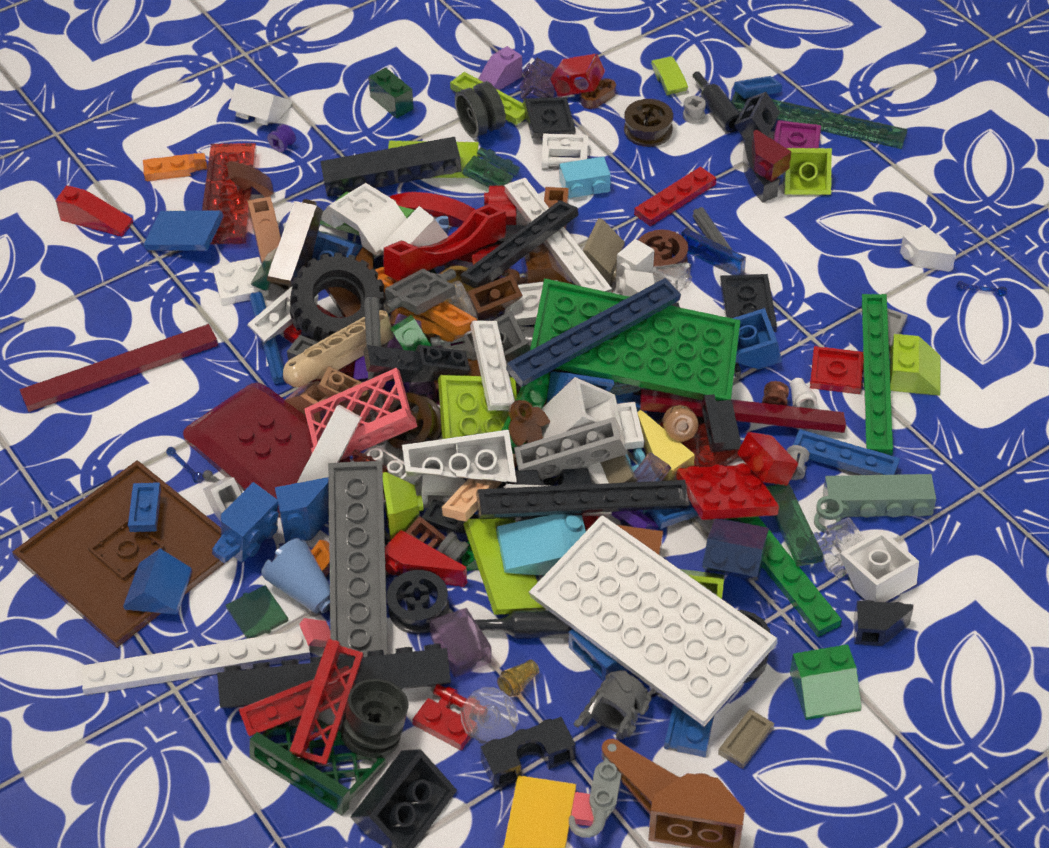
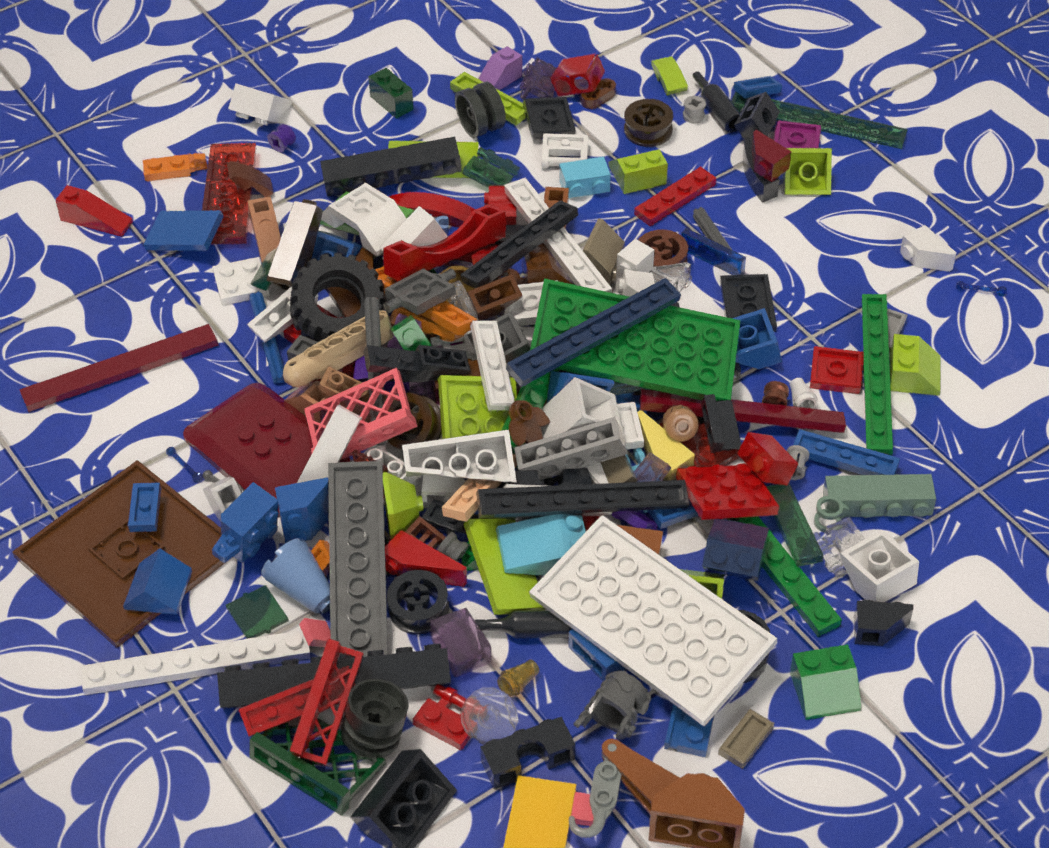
(640, 171): none -> lime slope

